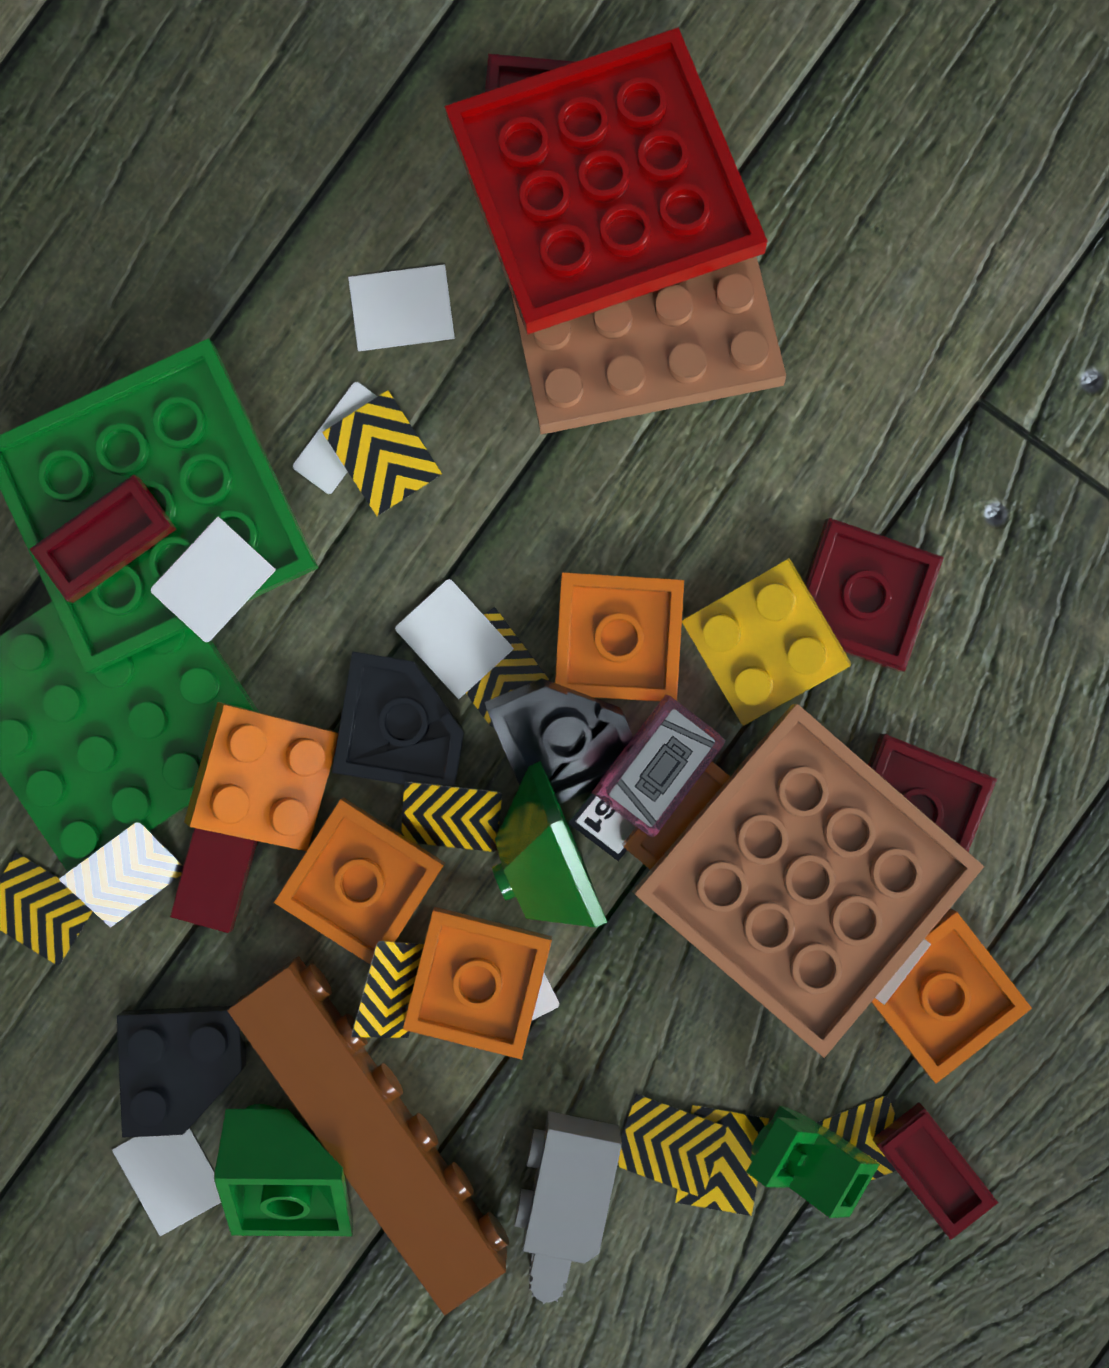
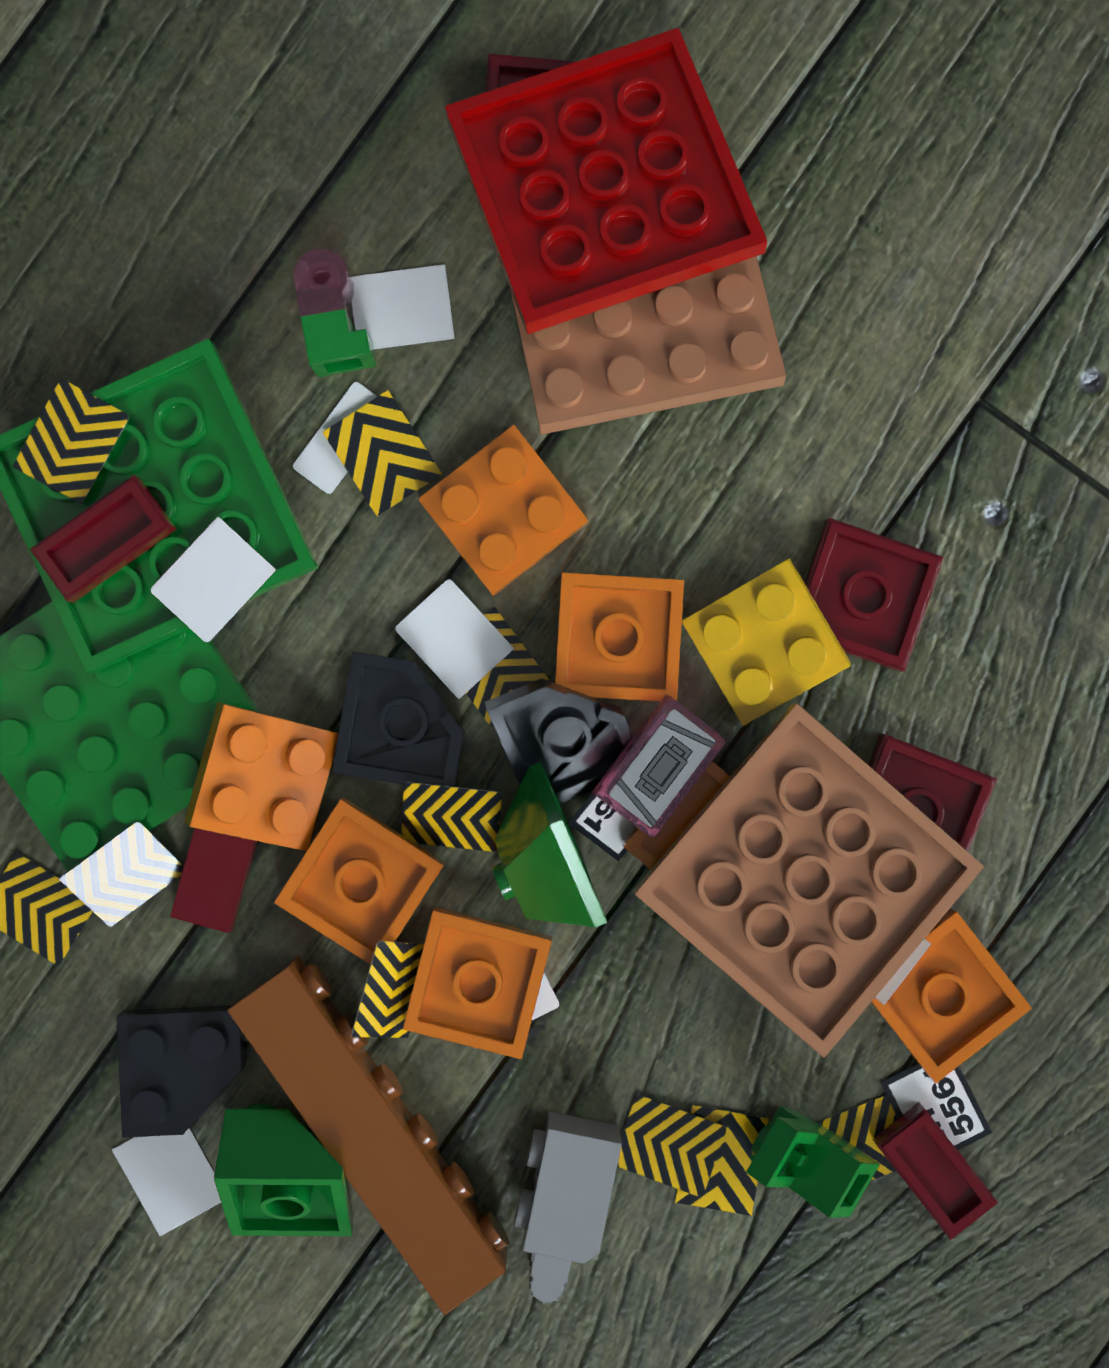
(71, 441): none -> sticker
(324, 300): none -> leg
(503, 510): none -> orange plate
(947, 1102): none -> sticker

